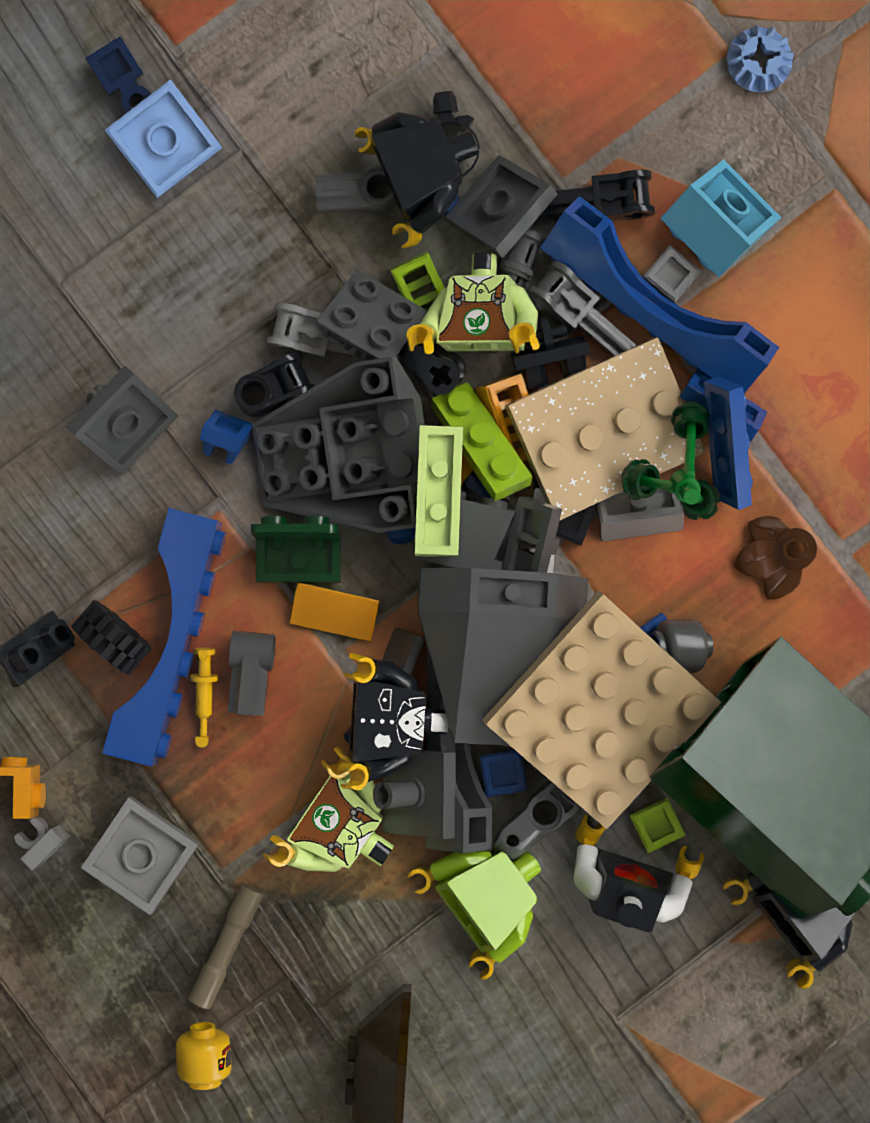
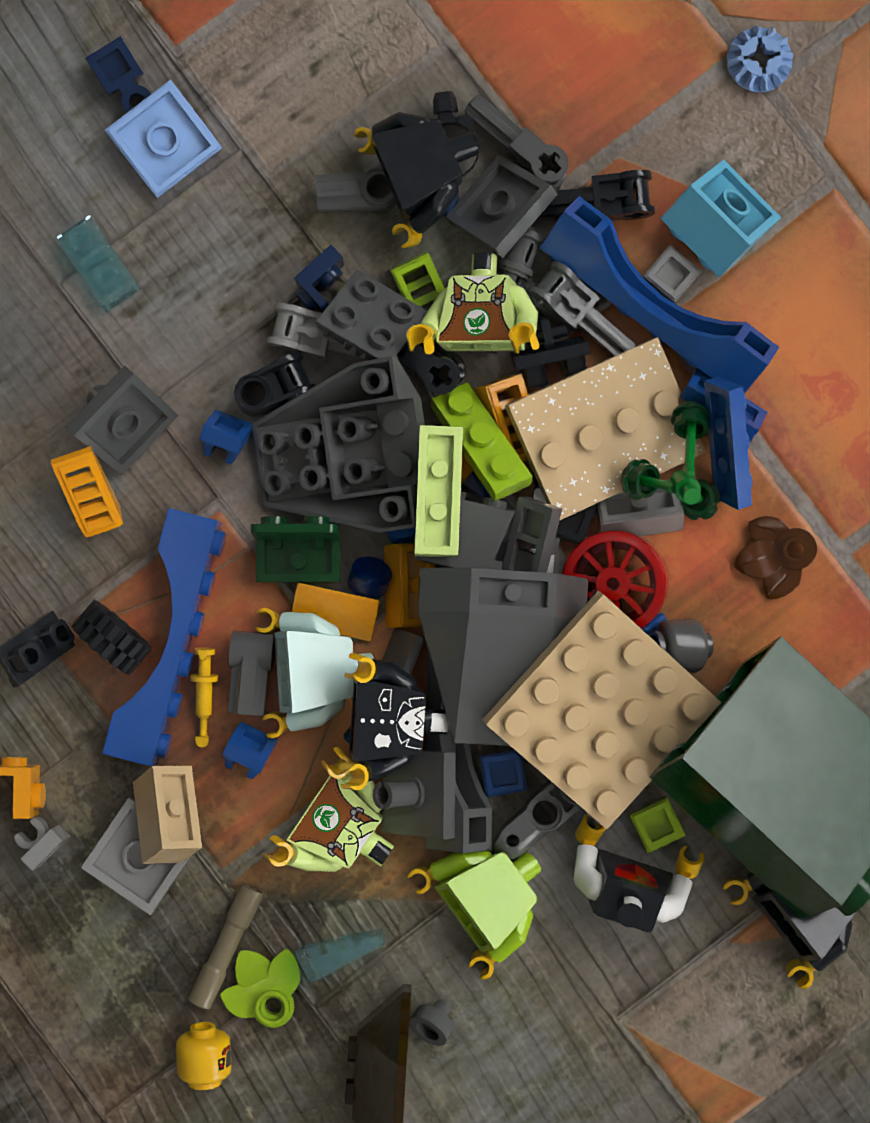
(95, 515): none -> light orange slope
(98, 263): none -> clear light blue slope
(167, 814): none -> tan panel
(249, 748): none -> blue tile
(260, 981): none -> lime plate
(309, 669): none -> light aqua torso
(320, 272): none -> dark blue bracket
(329, 955): none -> clear light blue slope
(369, 577): none -> clear blue tile
(402, 593): none -> light orange slope
(432, 1023): none -> dark grey tile
(523, 145): none -> dark grey connector
(617, 580): none -> red wheel

